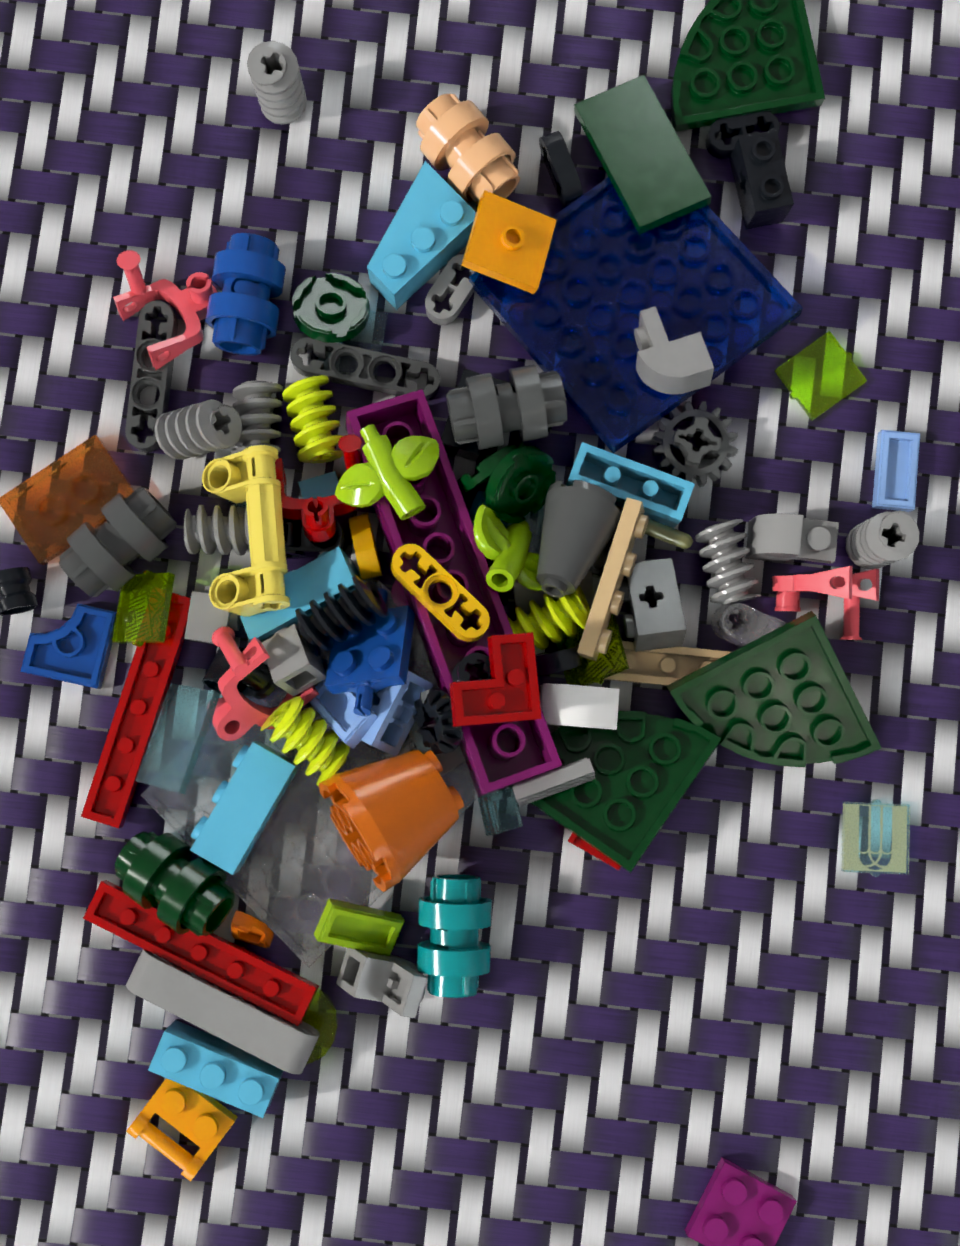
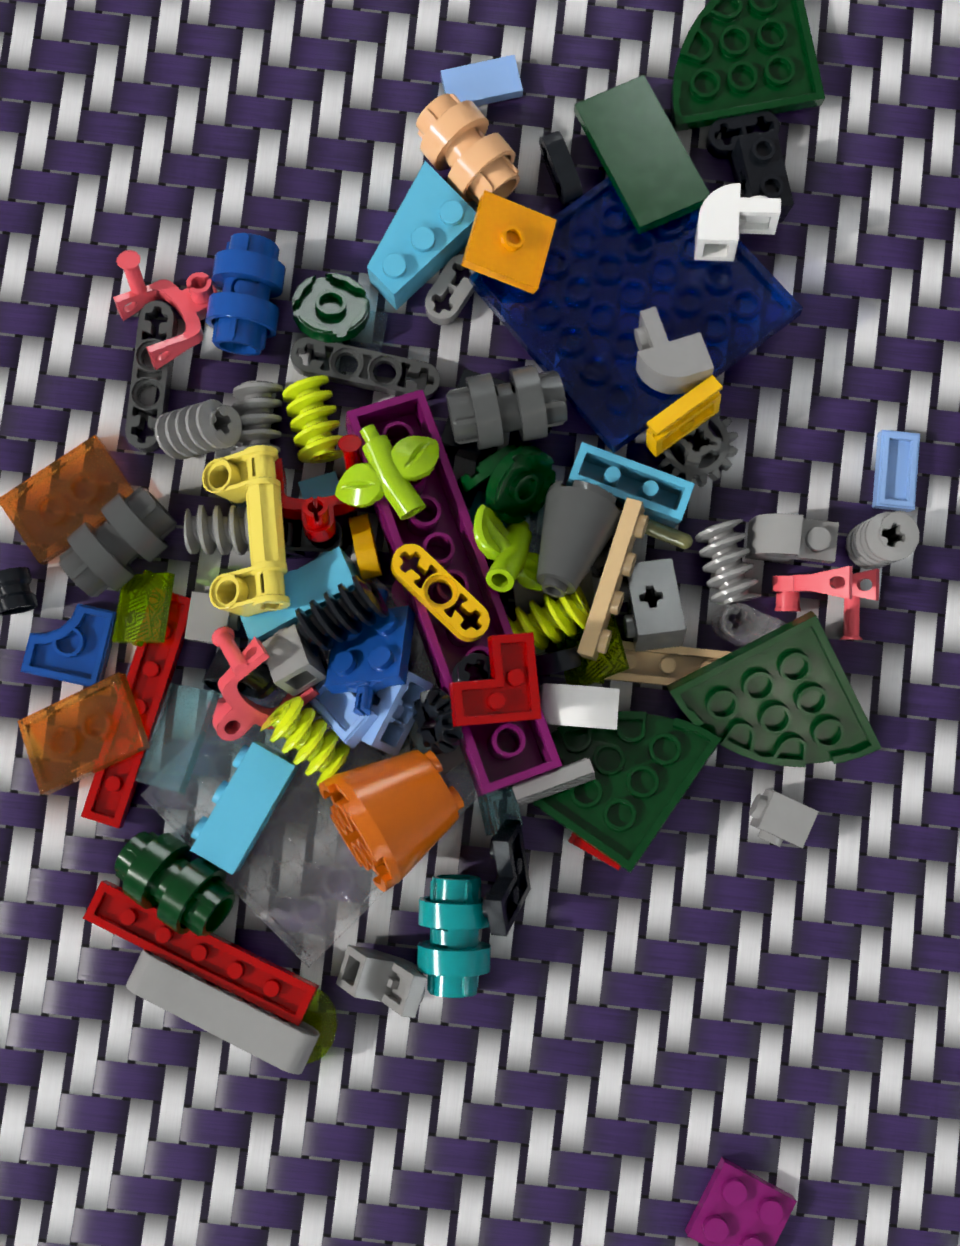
(83, 734): none -> clear orange tile
(192, 1114): light orange plate -> none
(215, 1068): medium azure brick -> none
(251, 930): orange tile -> none
(277, 82): light grey piece -> none
(358, 927): lime tile -> none
(484, 81): none -> light blue tile
(512, 878): none -> black plate
(683, 416): none -> yellow plate
(726, 215): none -> white brick
(781, 819): none -> light grey brick
(820, 375): clear neon green piece -> none
(875, 838): clear light blue piece -> none

